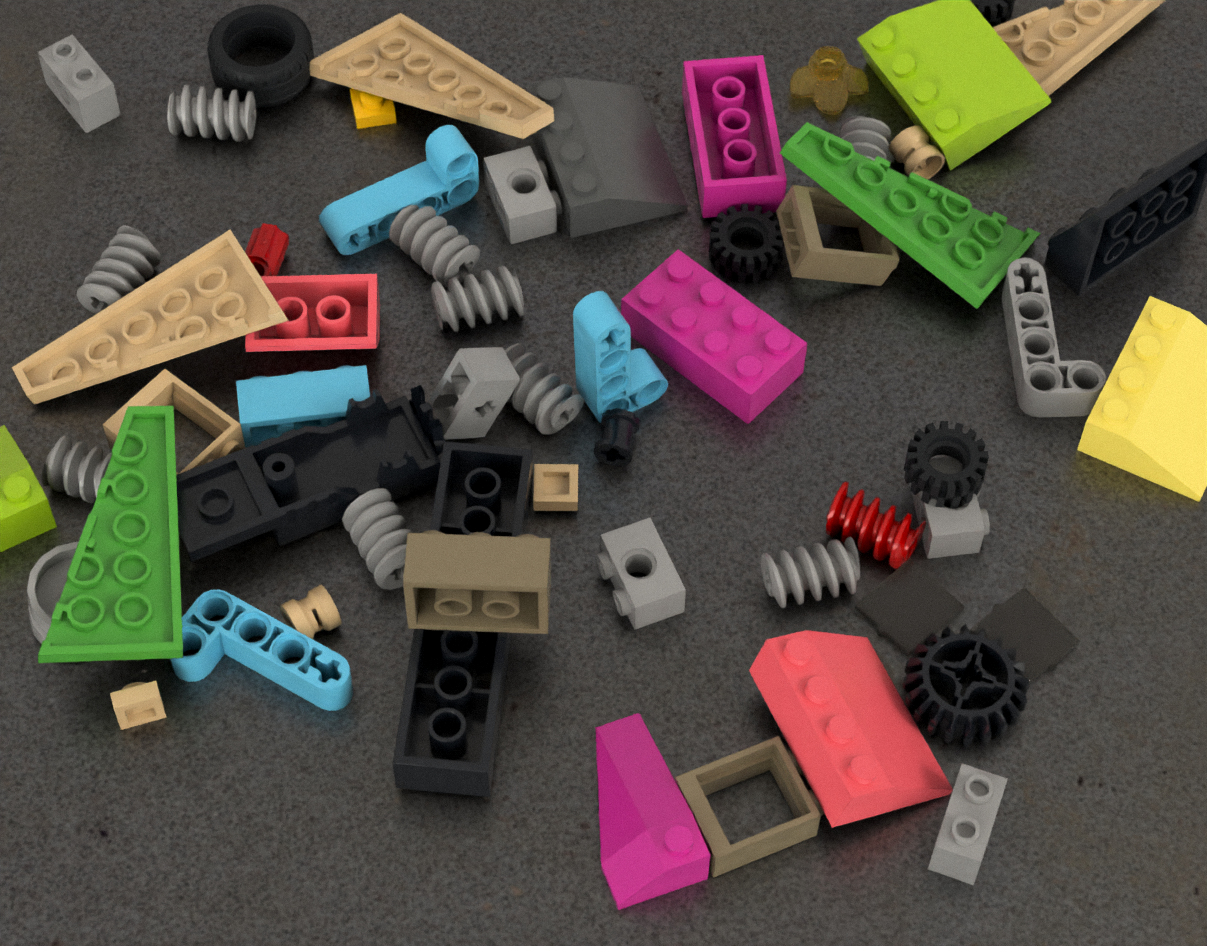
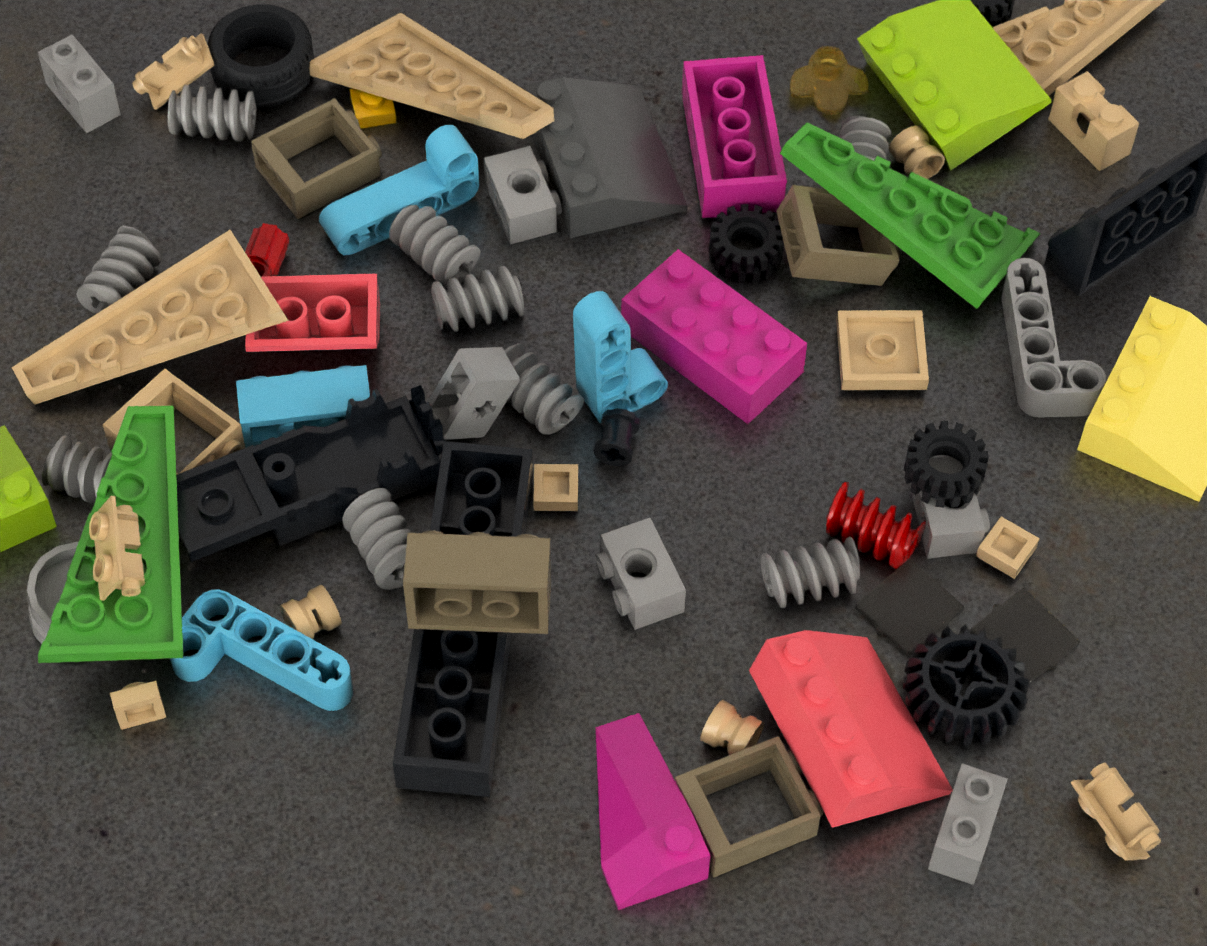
(113, 531): none -> tan hinge
(181, 66): none -> tan hinge
(304, 132): none -> dark tan window
(730, 730): none -> tan wheel
(882, 350): none -> tan plate
(1007, 547): none -> tan plate
(1110, 126): none -> tan brick
(1127, 832): none -> tan hinge

